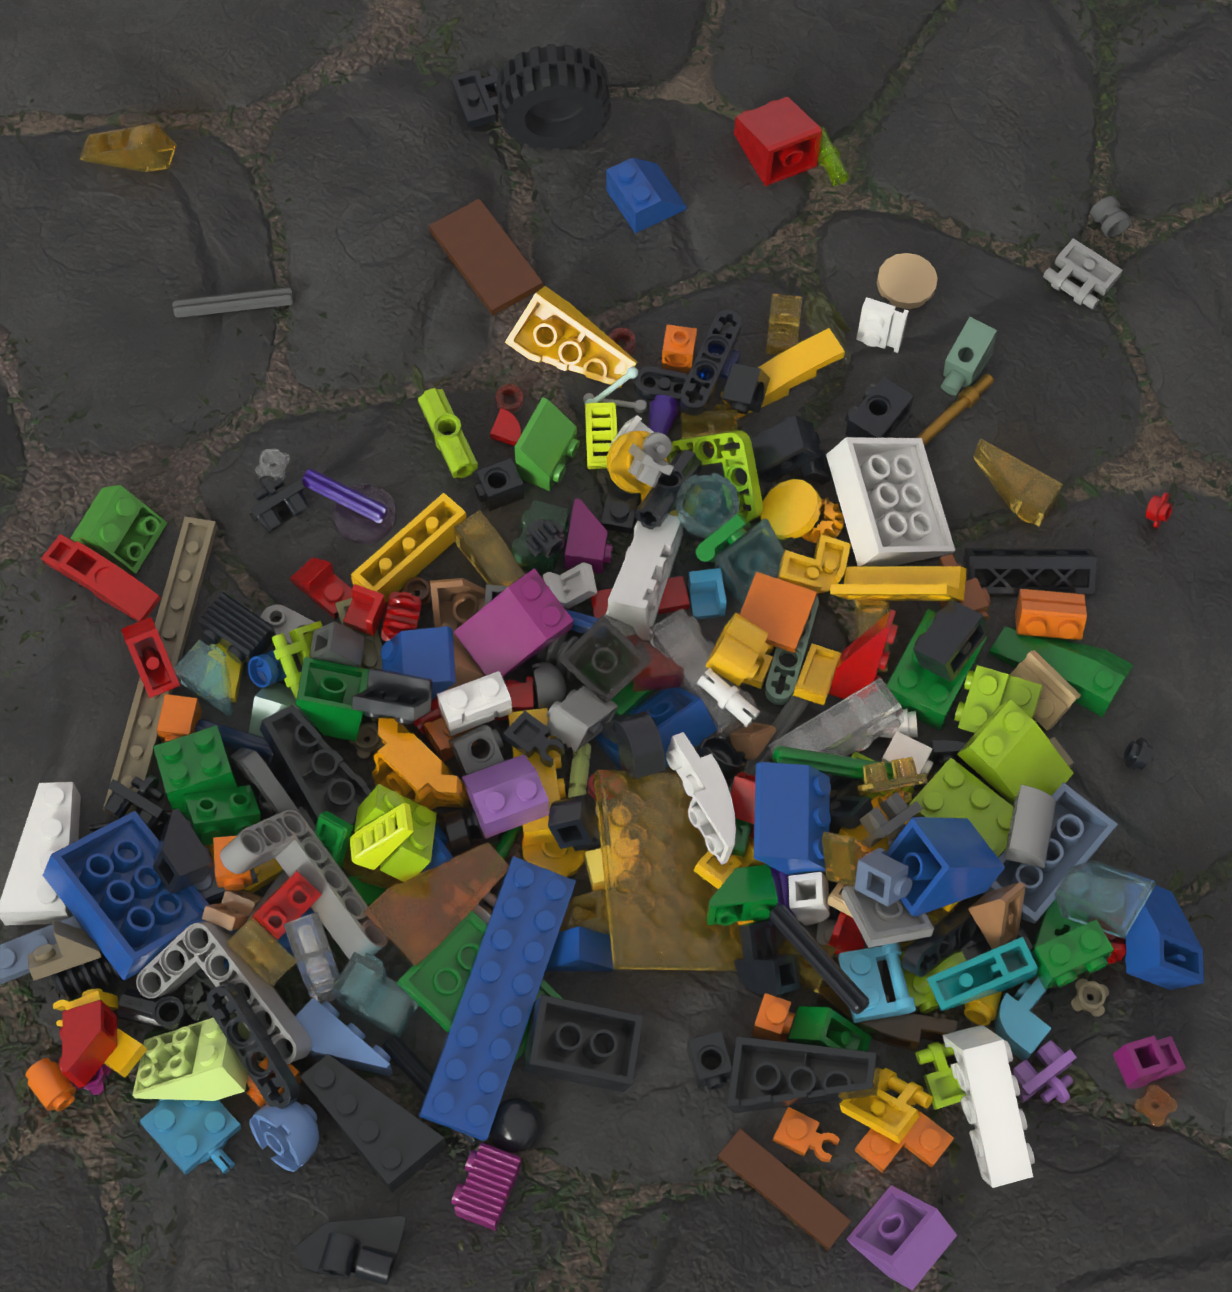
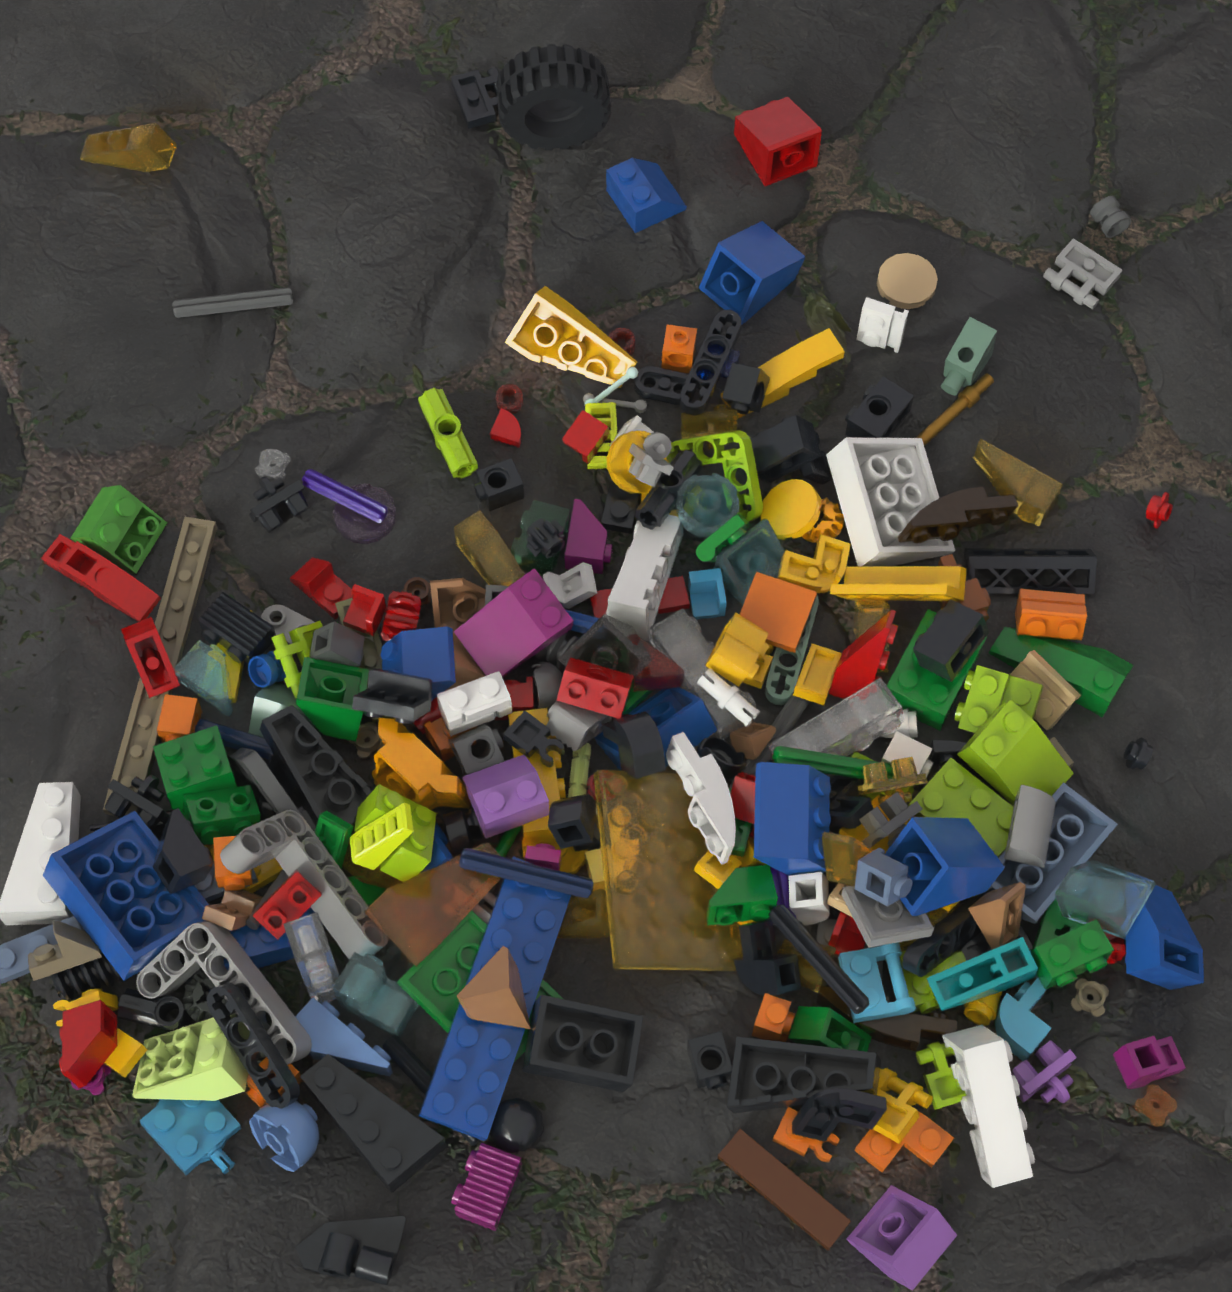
(50, 1085): orange brick -> none
(261, 951): clear yellow hips -> none
(411, 548): yellow brick -> none
(486, 257): reddish brown tile -> none
(496, 993): none -> medium nougat slope
(526, 873): none -> dark blue axle
(544, 855): none -> dark pink plate
(545, 446): bright green slope -> none
(581, 951): blue slope -> none
(586, 435): none -> red panel
(595, 688): none -> red brick
(663, 413): dark purple cone -> none
(750, 270): none -> blue slope
(783, 323): clear yellow slope -> none
(830, 160): clear neon green pin -> none
(836, 1105): none -> black plate
(952, 512): none -> dark brown slope

